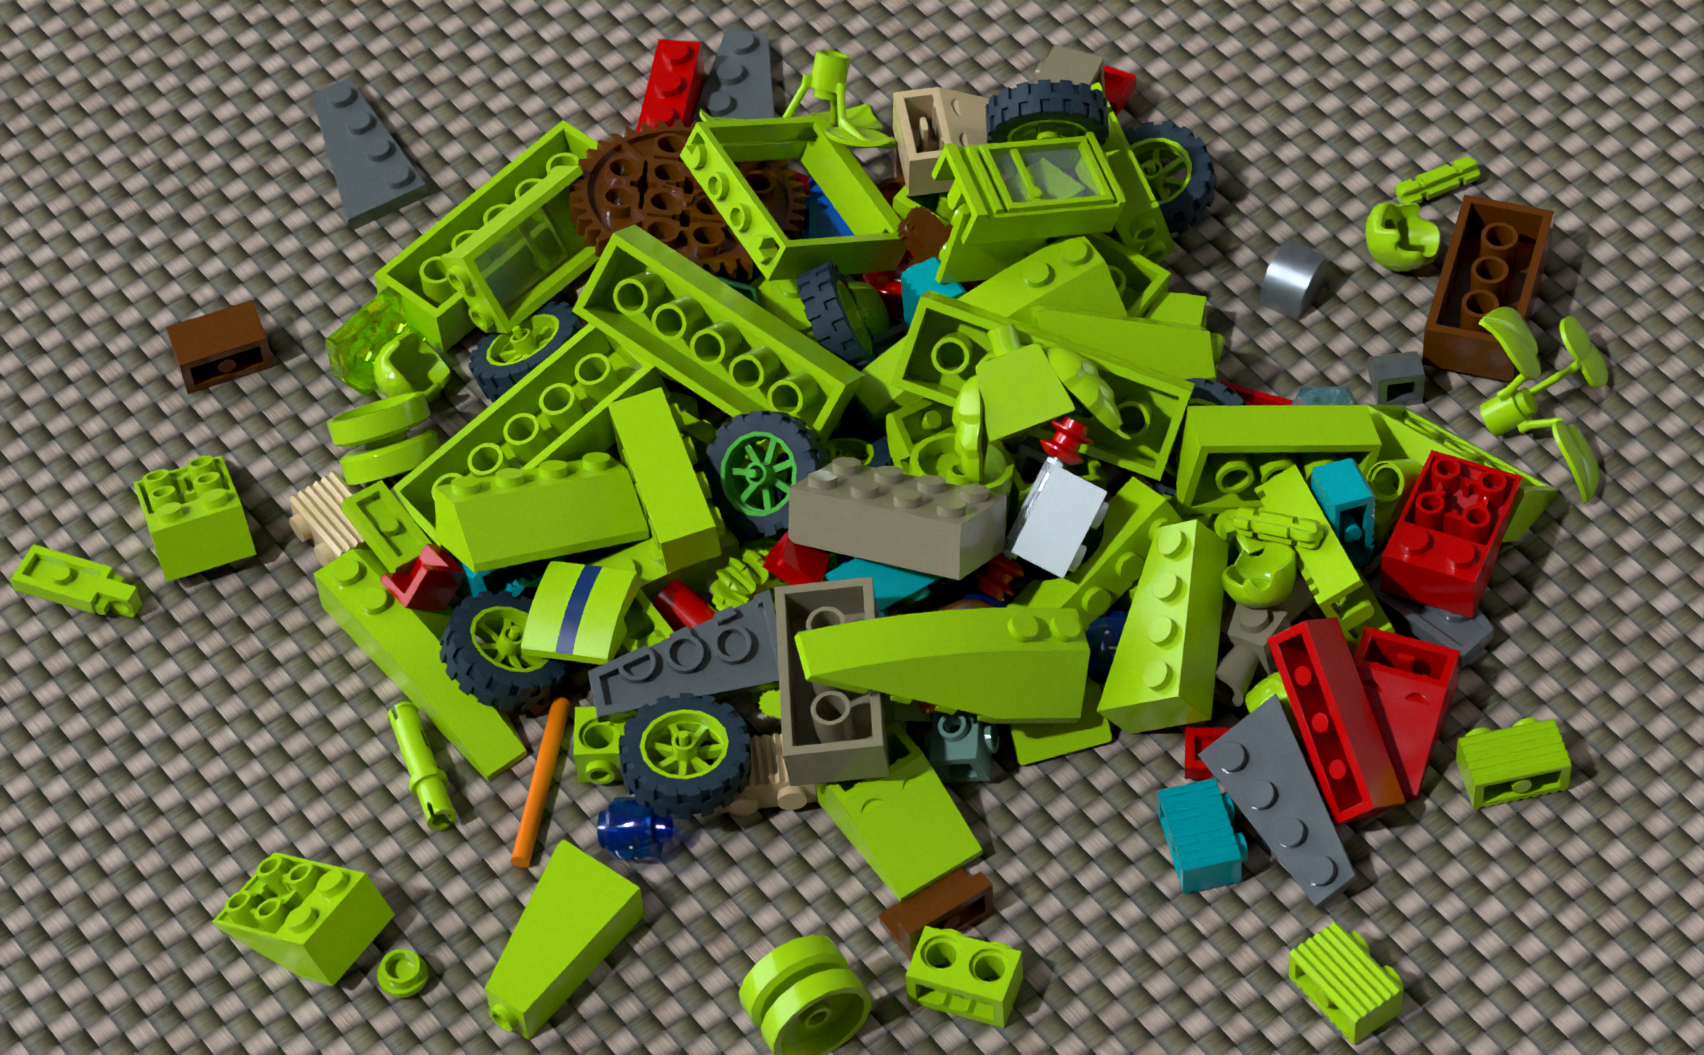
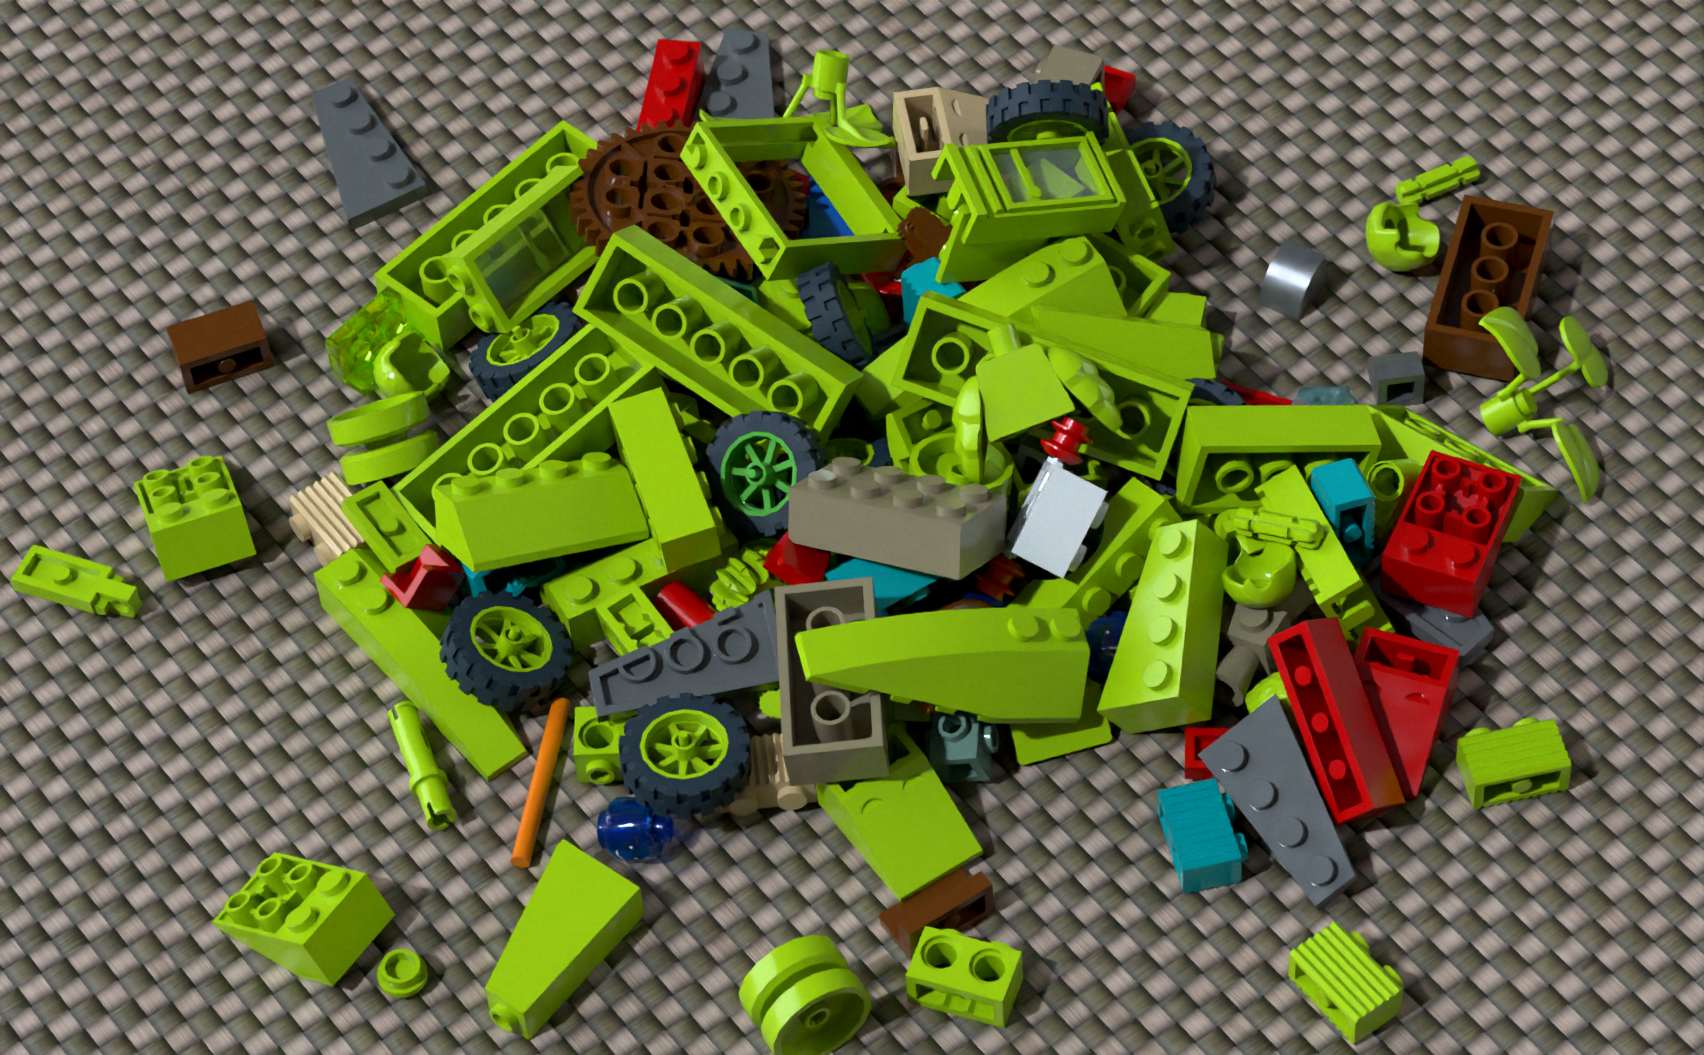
(579, 612): lime slope -> none

